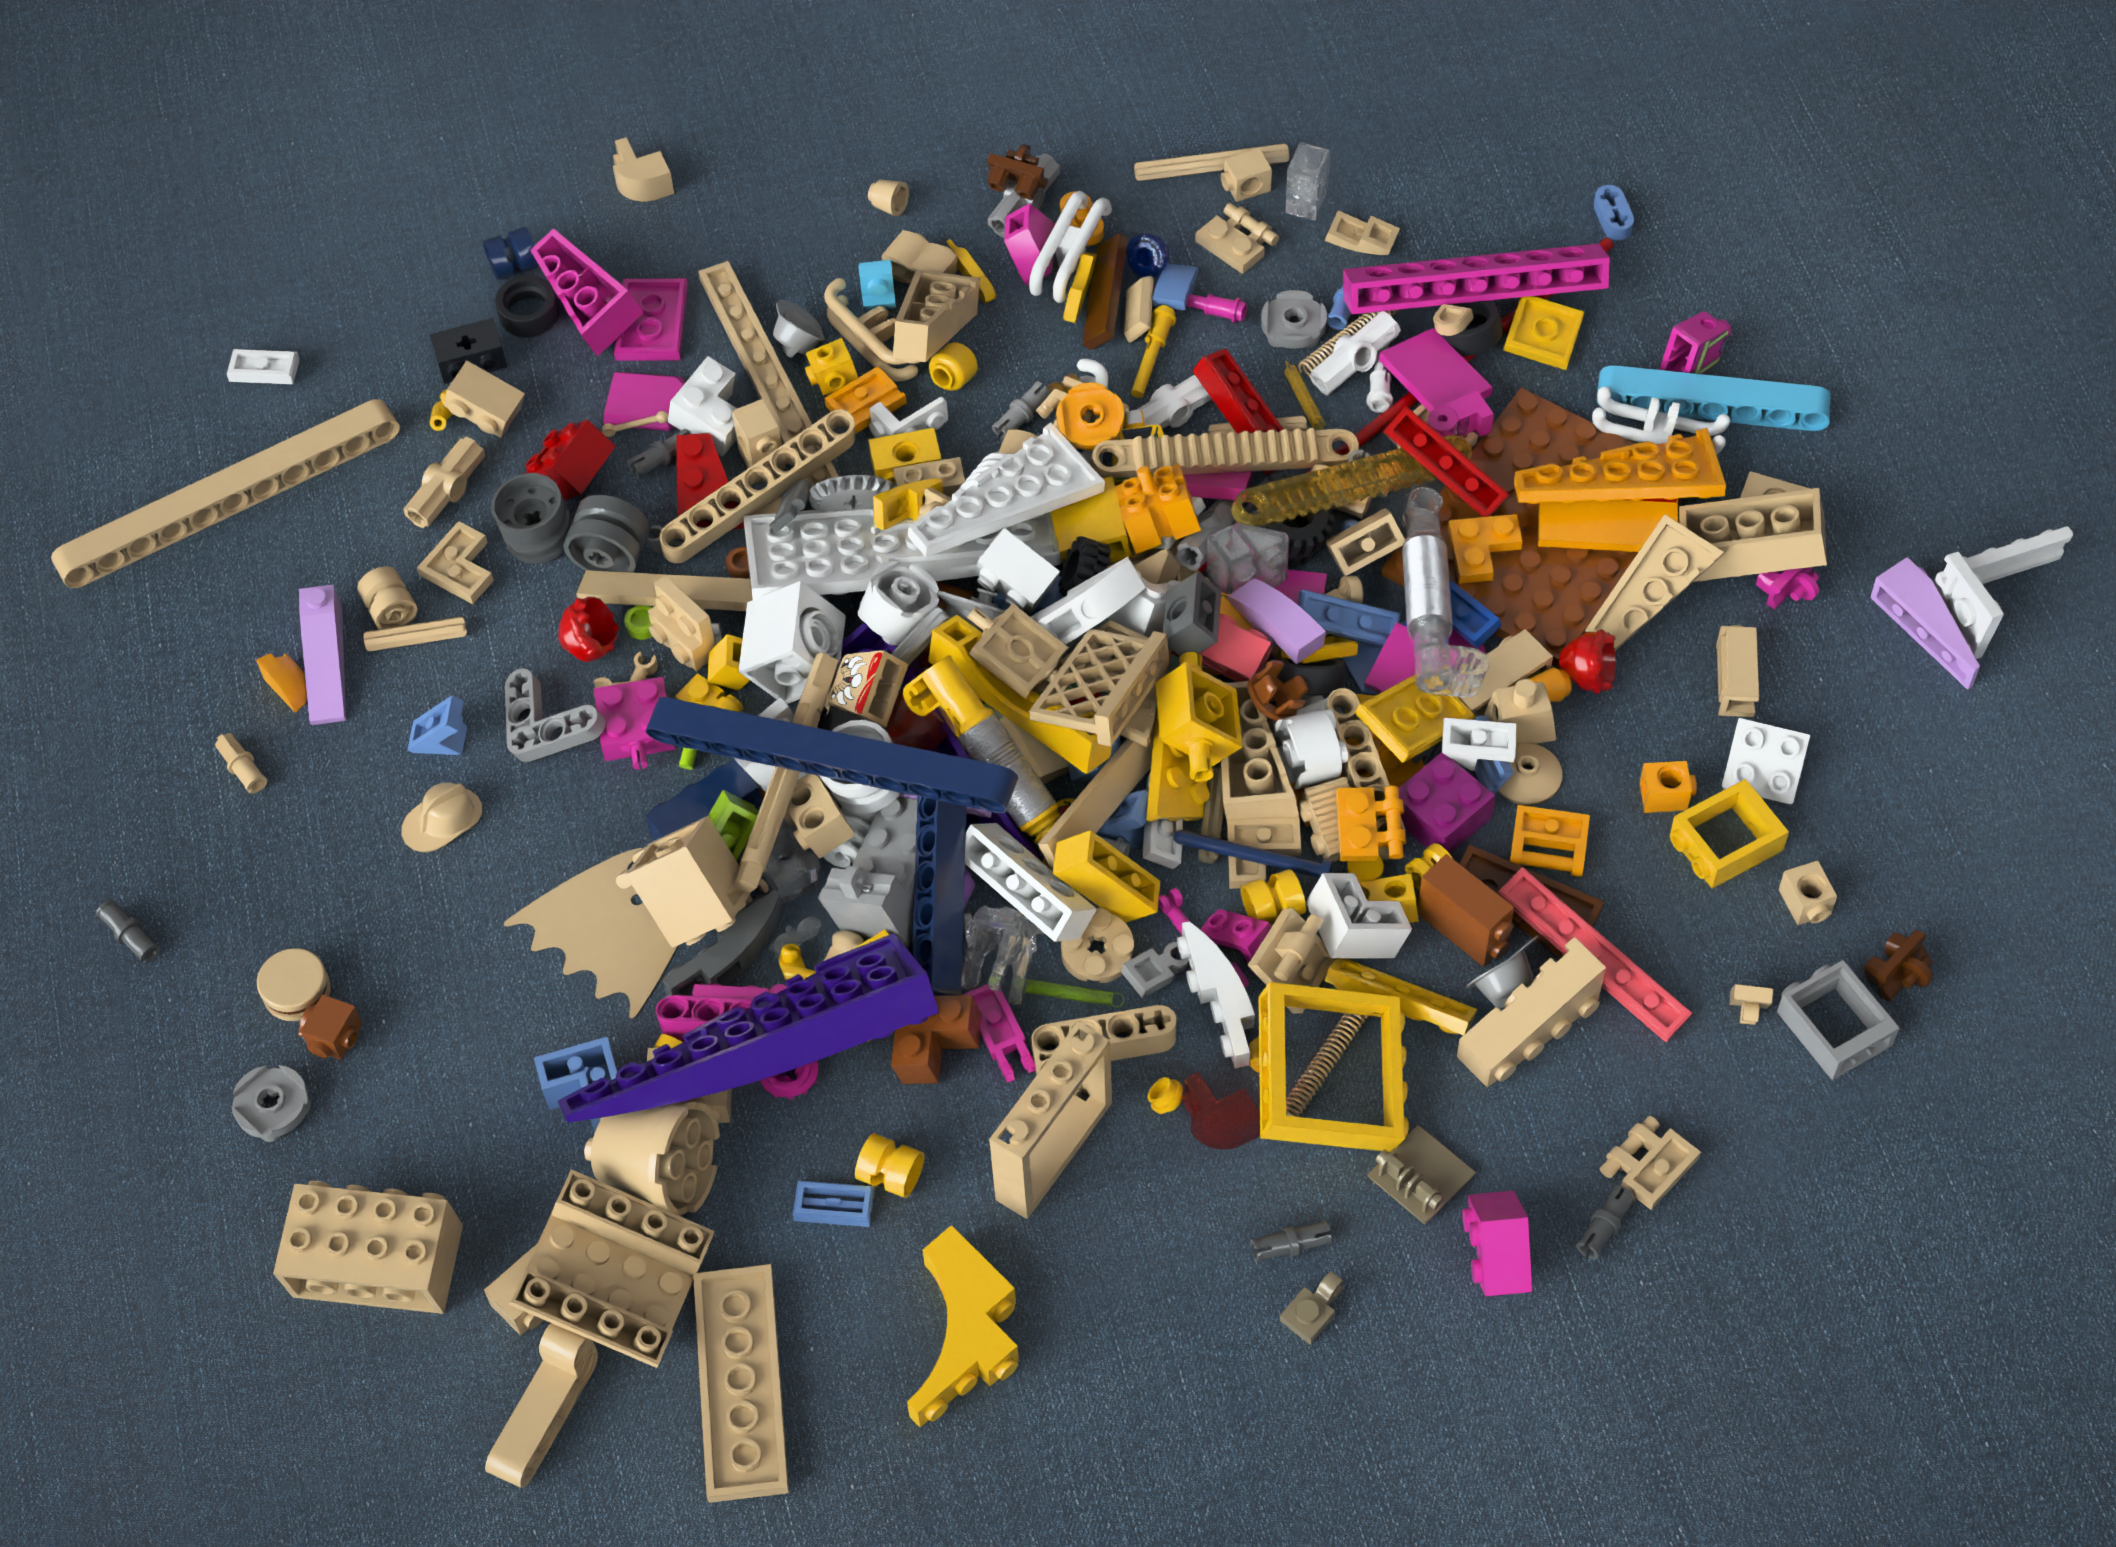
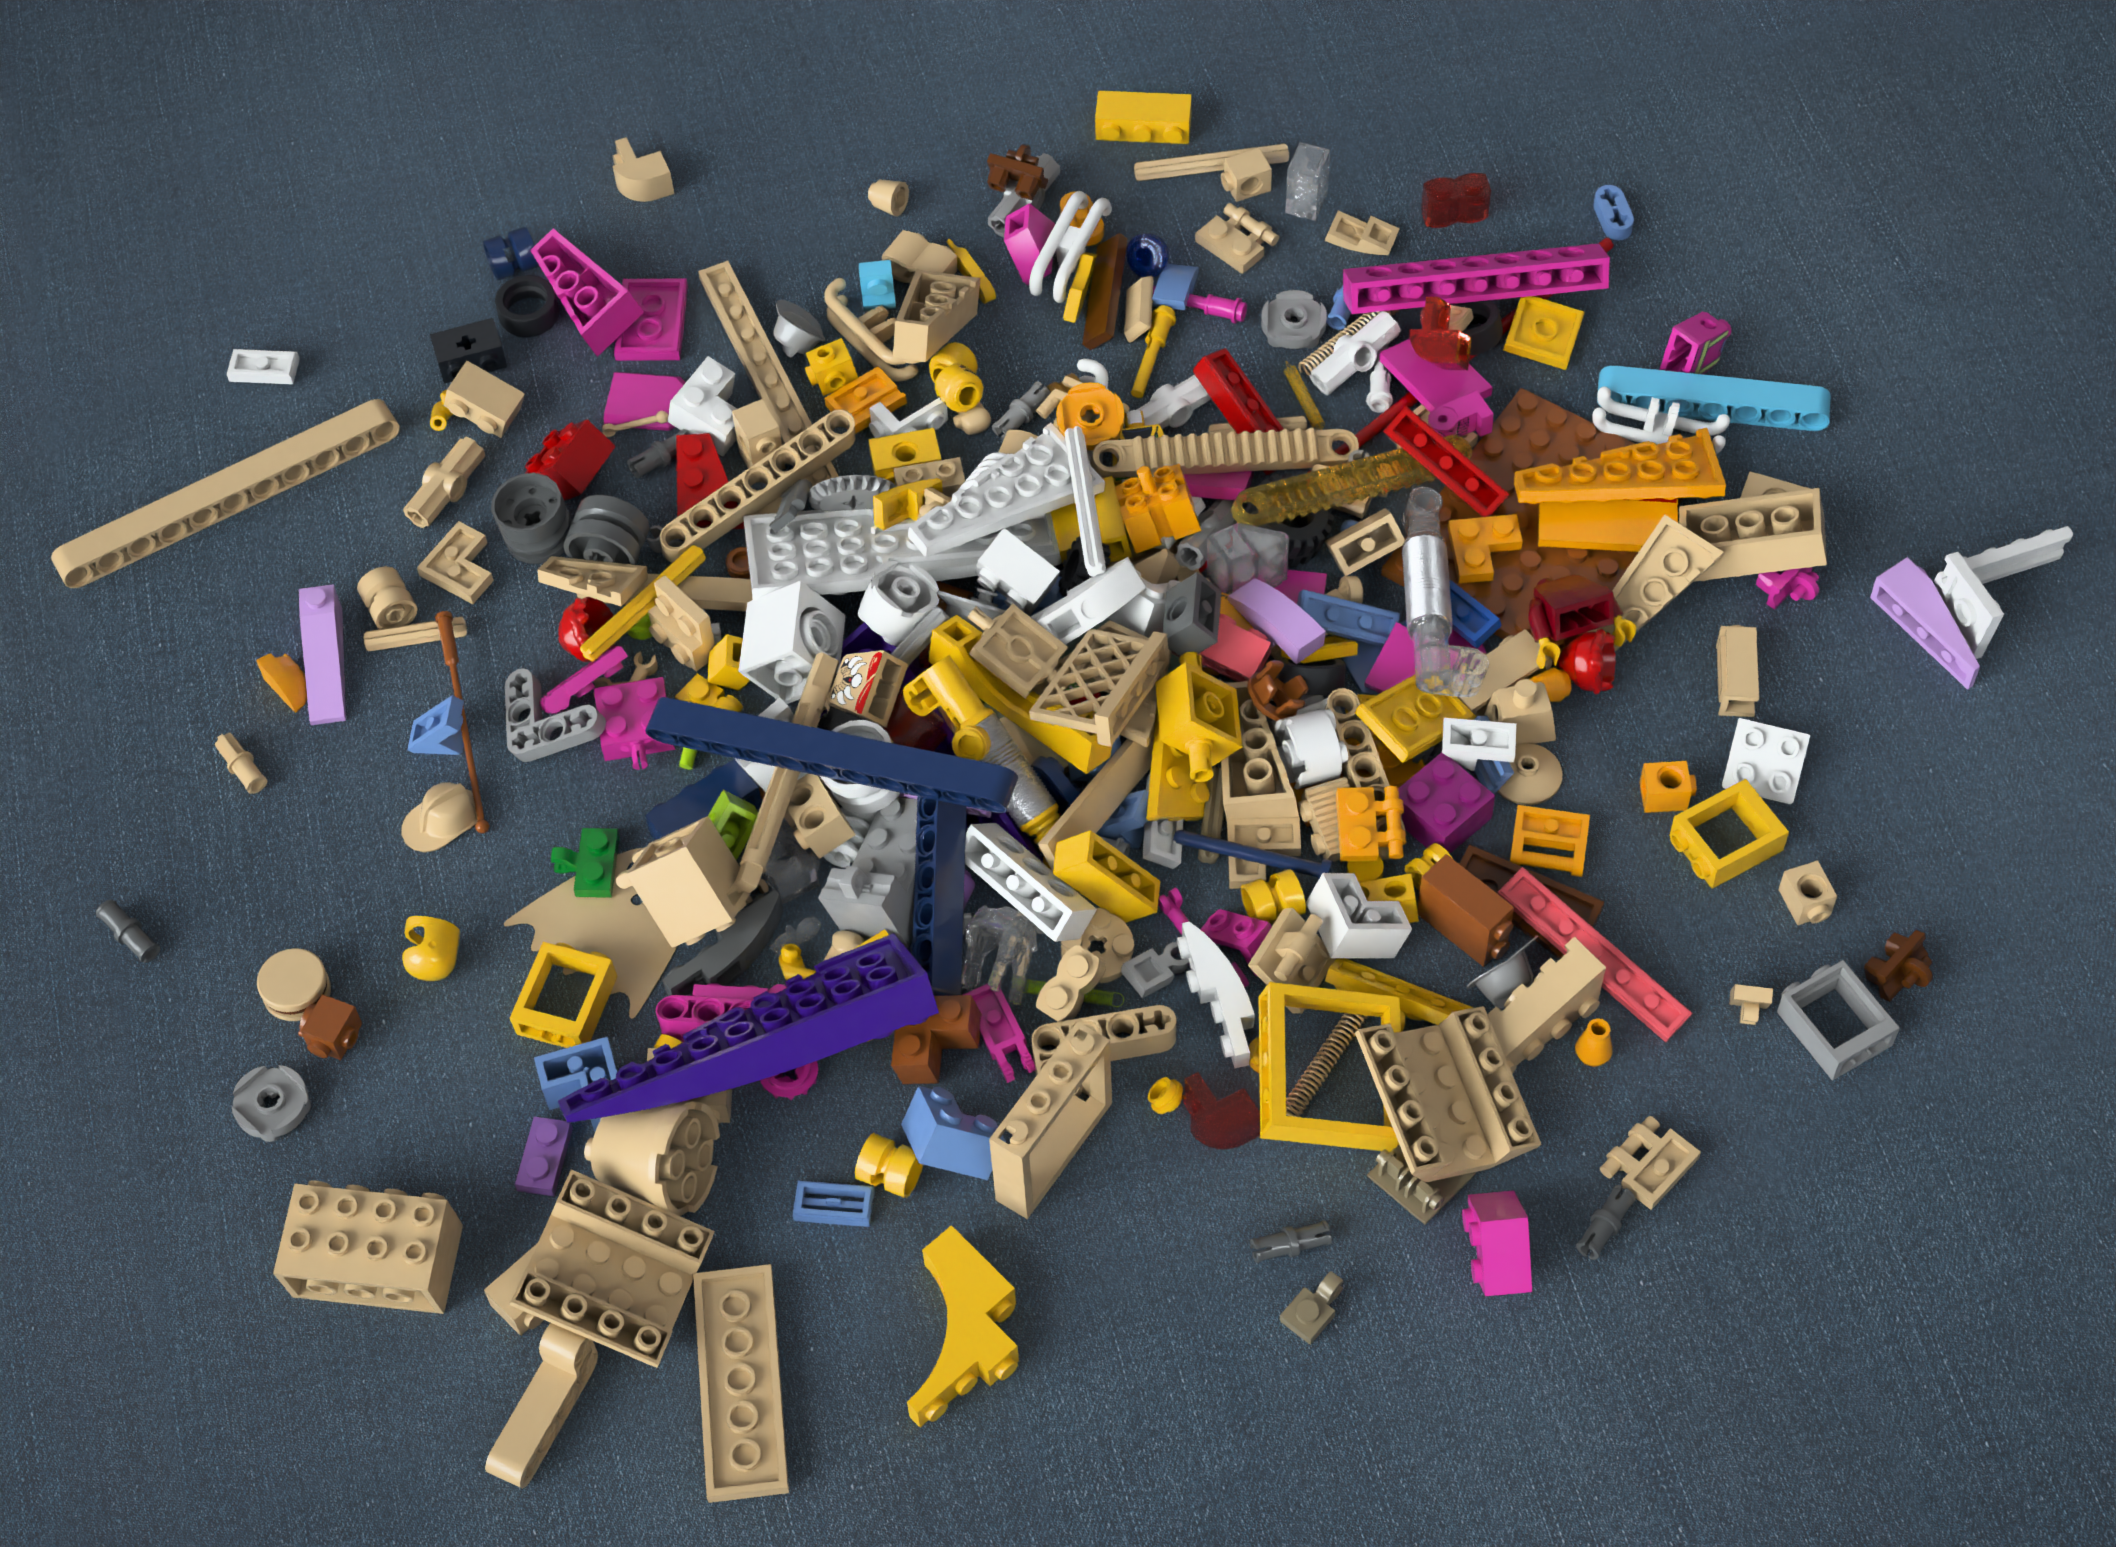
(435, 953): none -> yellow helmet
(444, 621): none -> dark orange piece
(543, 1156): none -> medium lavender plate
(557, 1029): none -> yellow window
(581, 681): none -> dark pink hinge
(593, 579): none -> tan wing
(593, 864): none -> green plate
(640, 605): none -> yellow axle
(947, 1137): none -> medium blue brick
(959, 388): none -> yellow head
(971, 743): none -> yellow tile
(973, 421): none -> tan piece
(1058, 785): none -> dark blue plate
(1076, 975): none -> tan brick
(1085, 501): none -> white axle
(1143, 117): none -> yellow brick
(1435, 342): none -> clear red brick
(1449, 1095): none -> tan slope
(1455, 200): none -> clear red brick
(1571, 608): none -> dark red torso
(1595, 1043): none -> light orange cone

